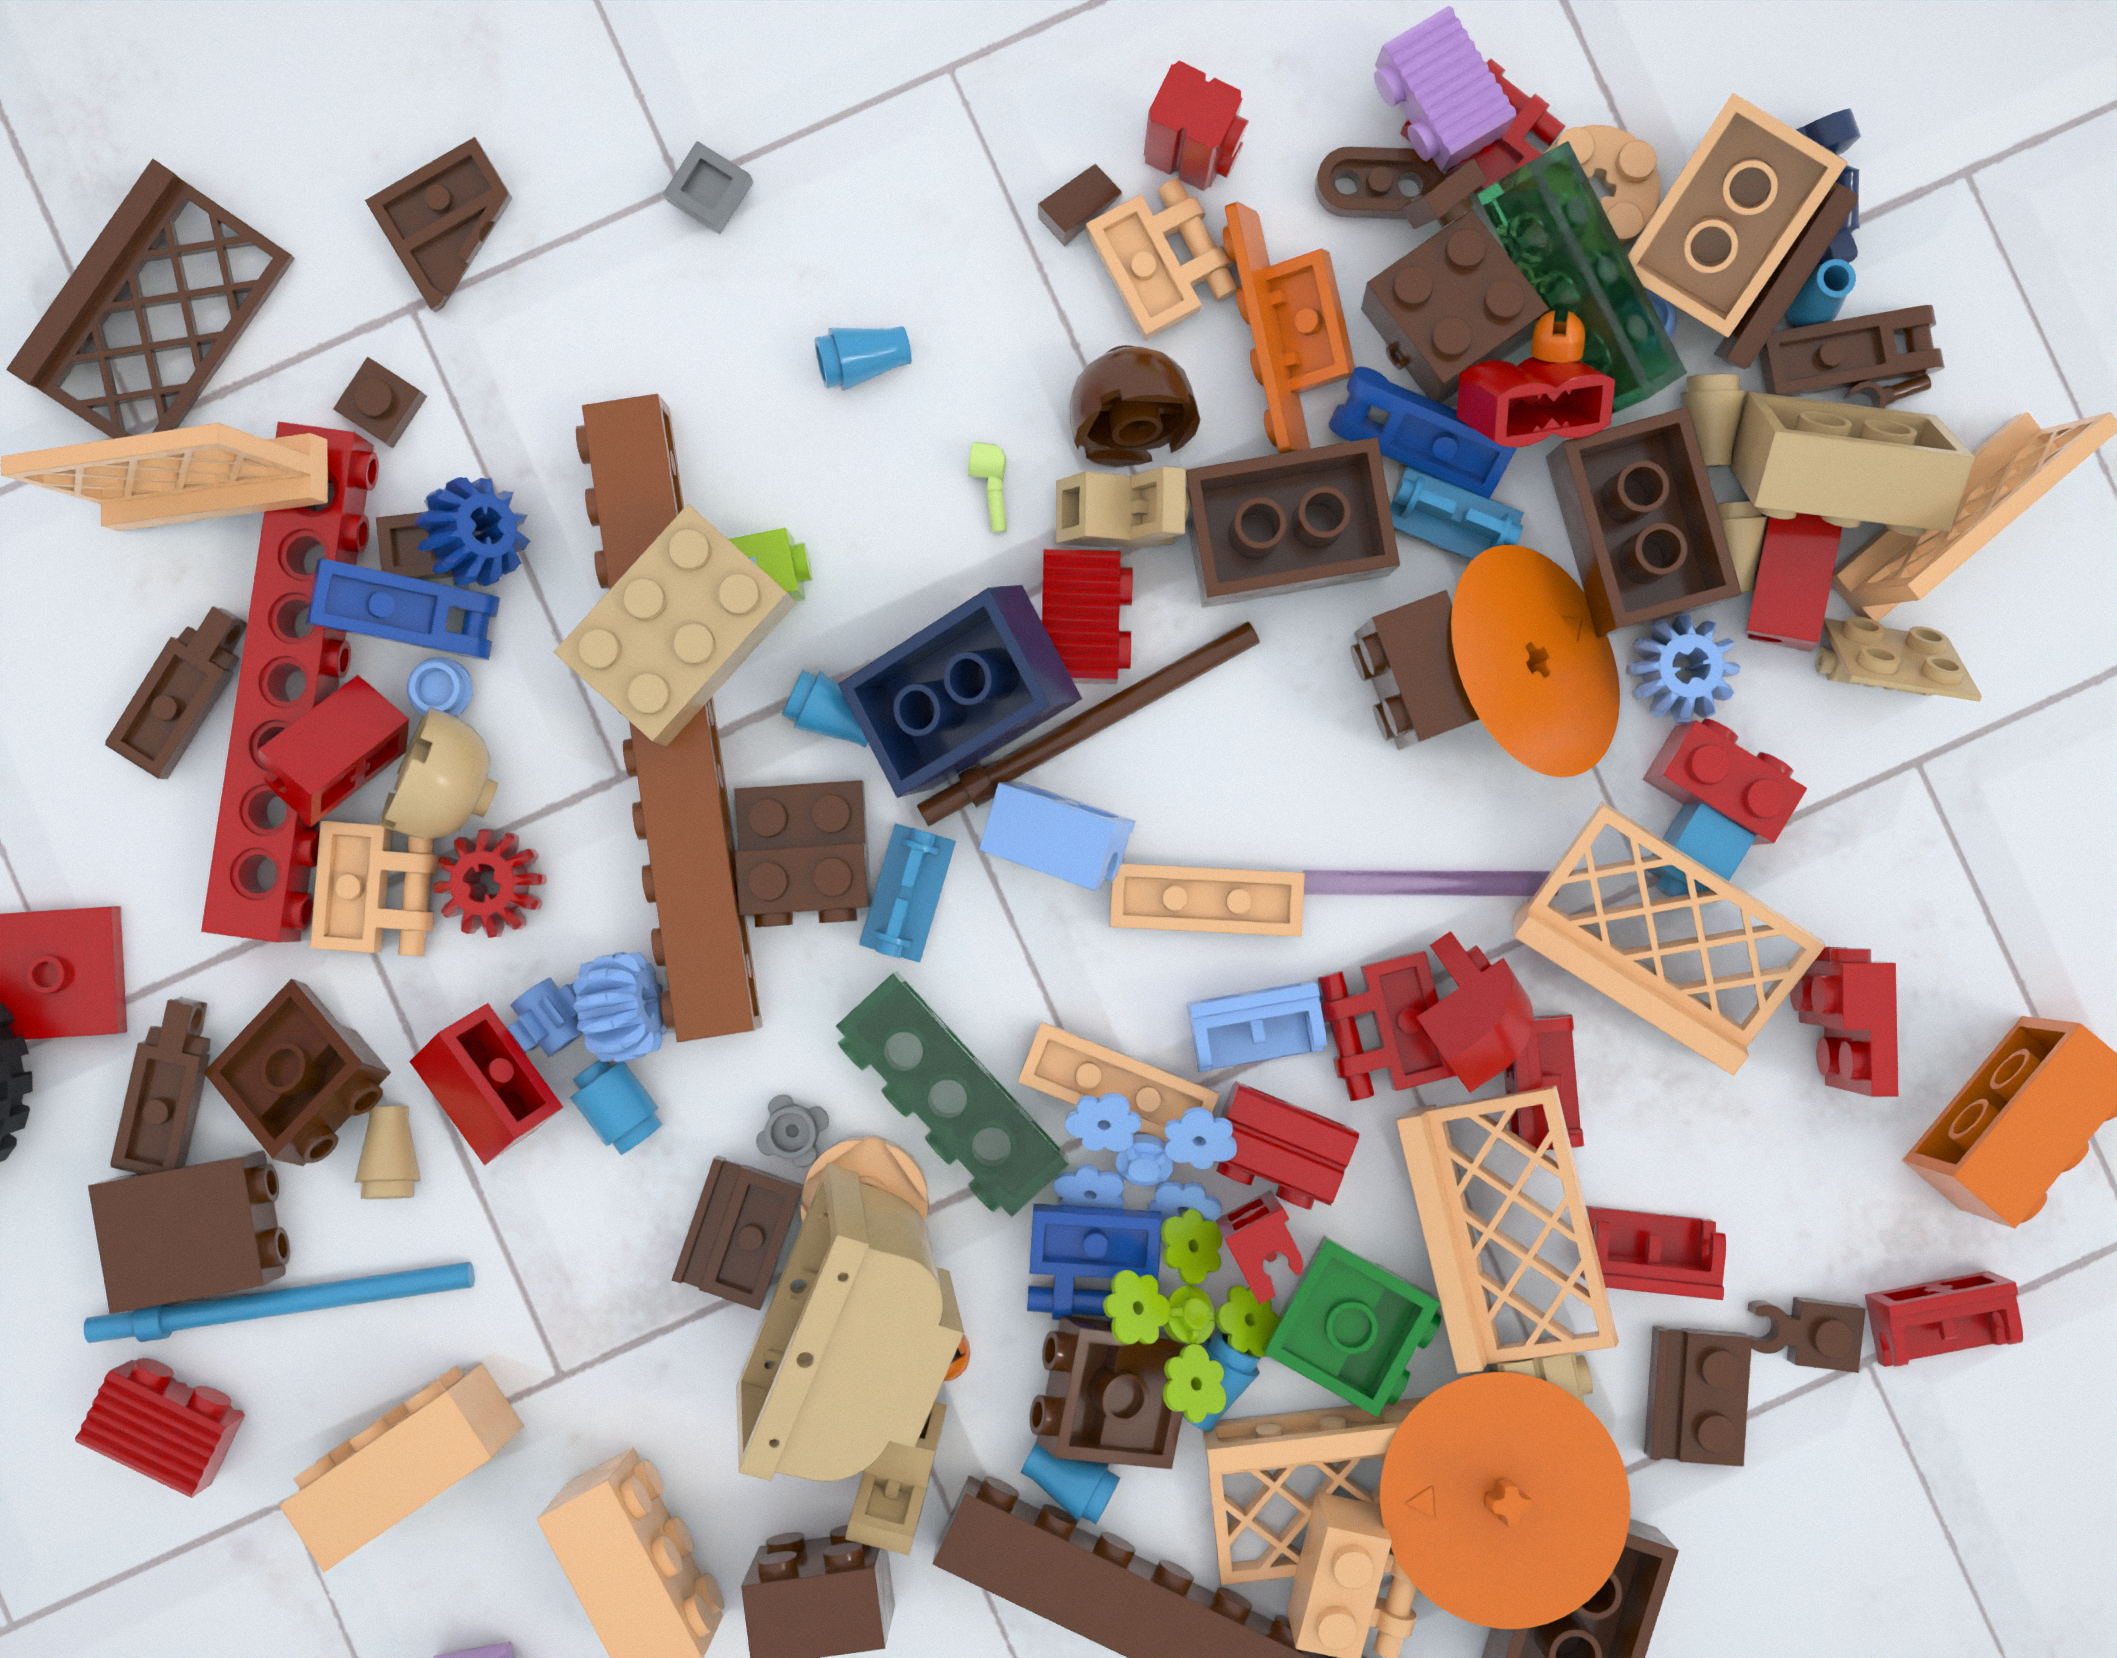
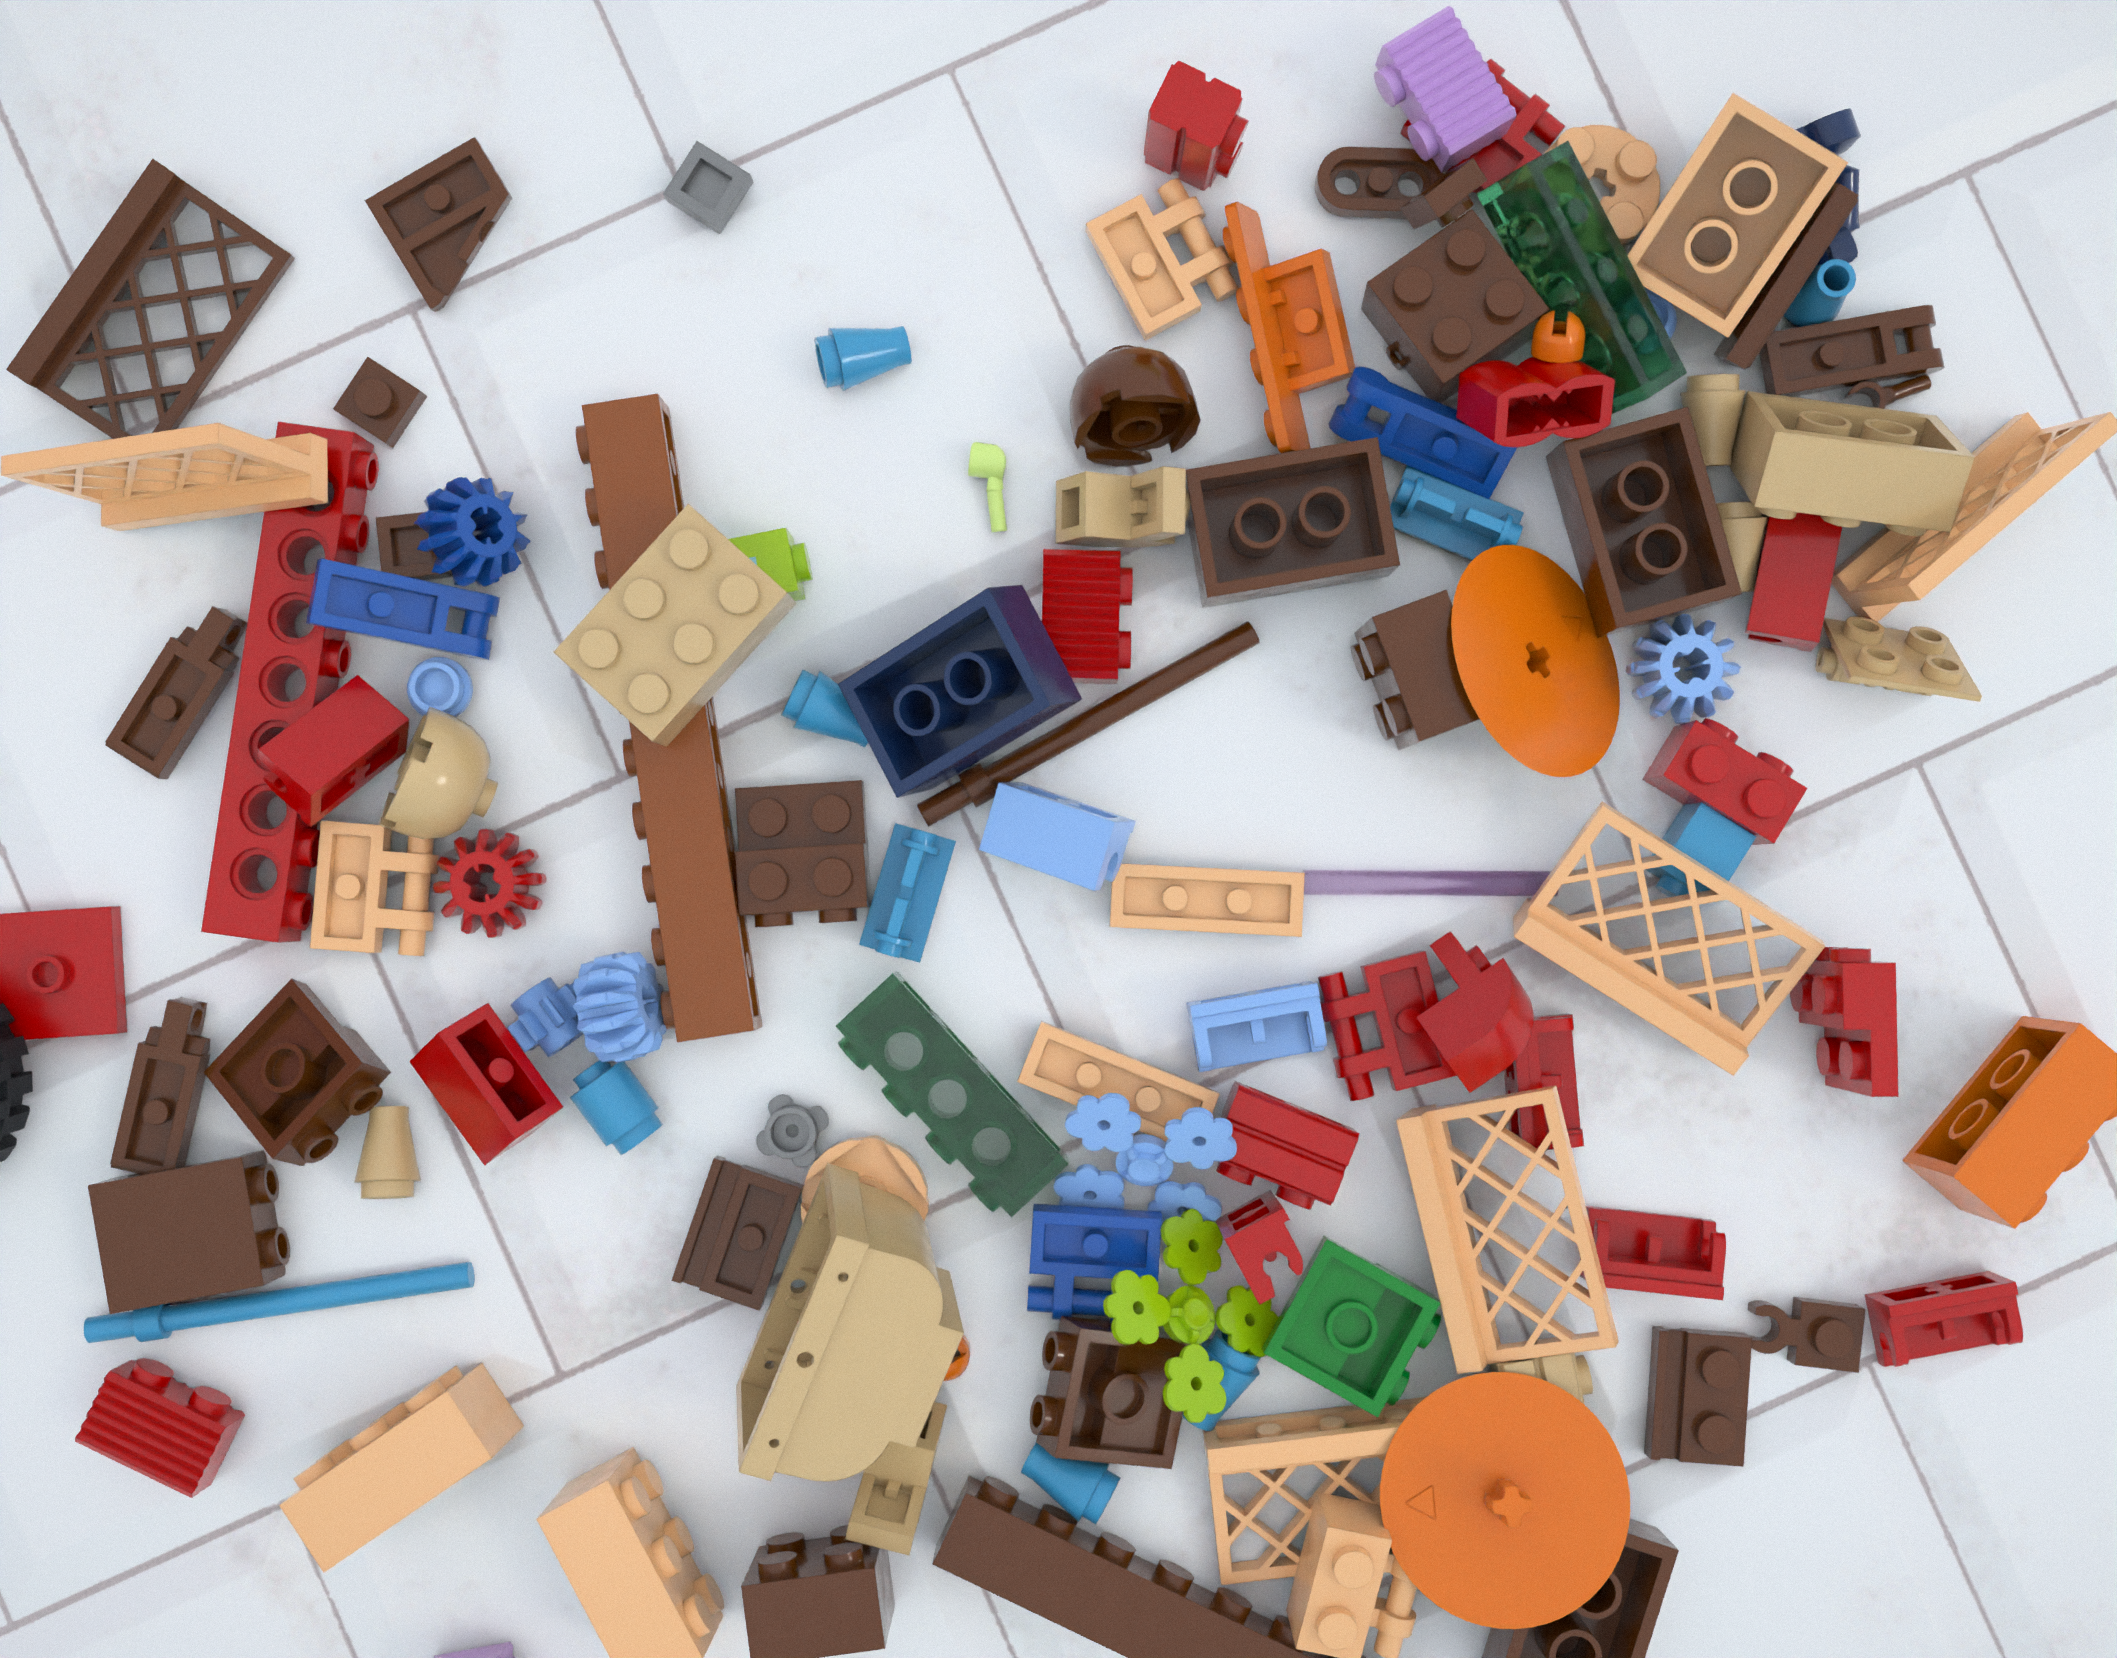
(1077, 203): reddish brown piece -> none

